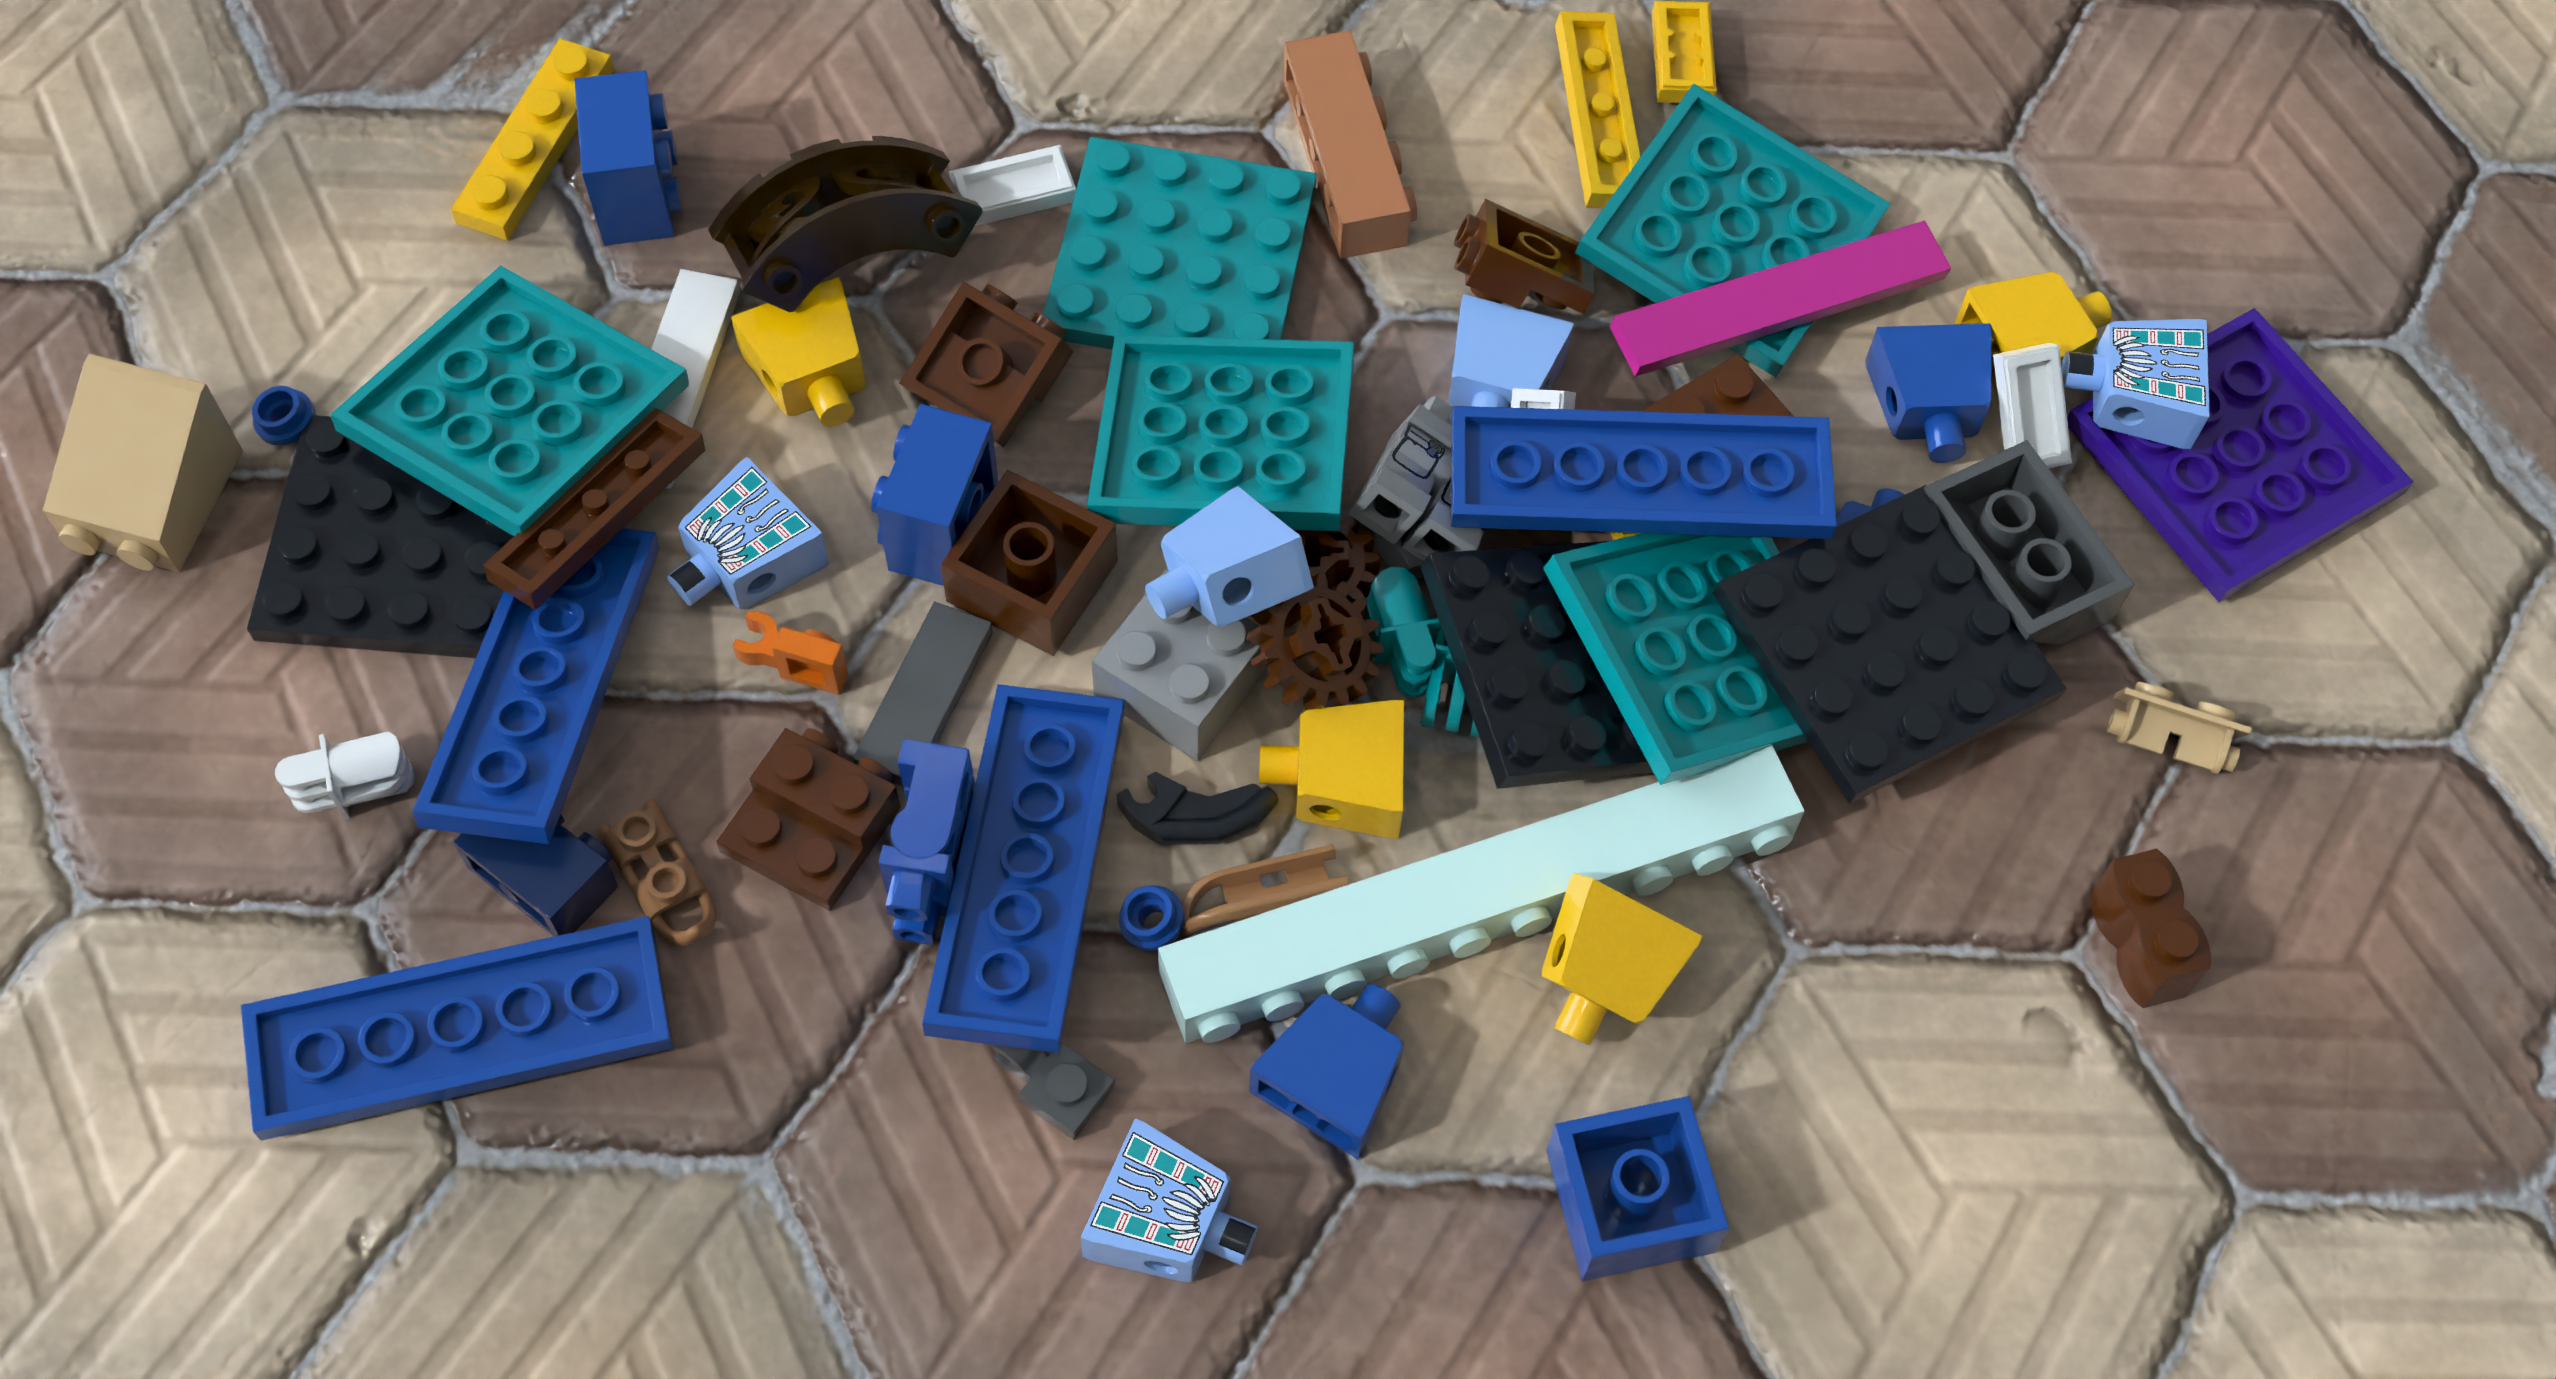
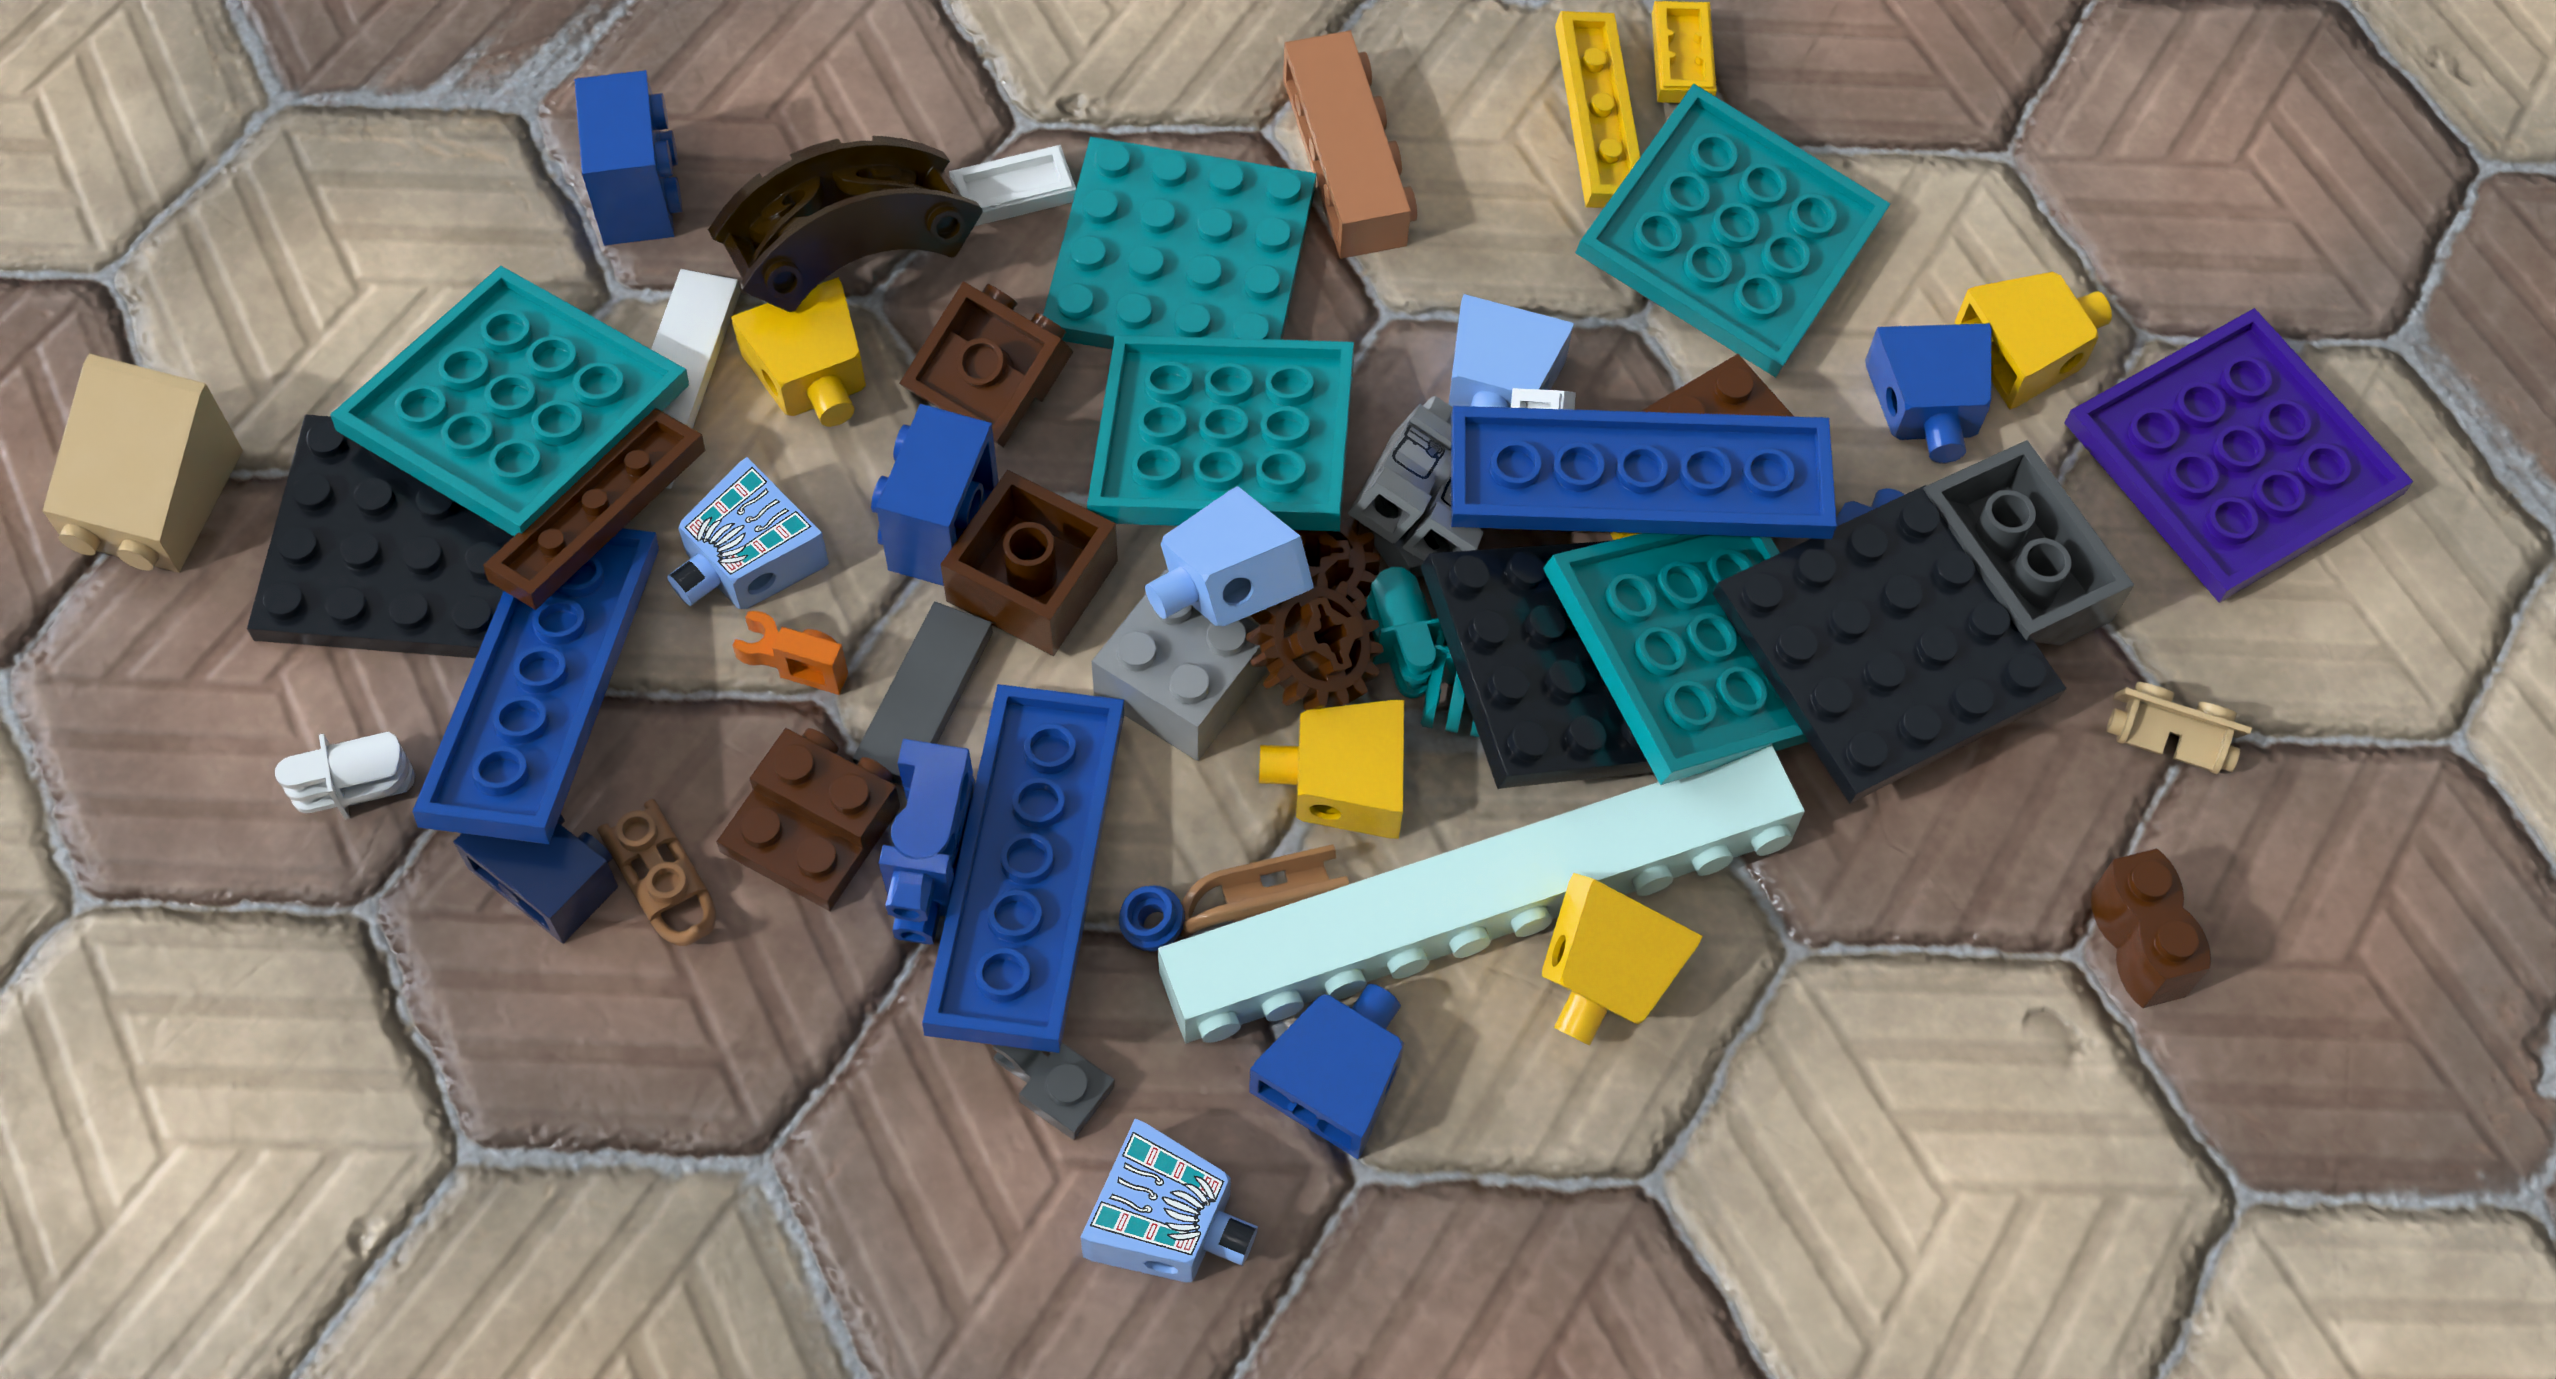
(281, 414): blue plate -> none
(454, 1028): blue plate -> none
(528, 143): yellow plate -> none
(1194, 818): black piece -> none
(1512, 254): reddish brown plate -> none
(1636, 1188): blue brick -> none
(1779, 298): dark pink tile -> none
(2034, 401): white tile -> none
(2147, 379): light blue torso -> none

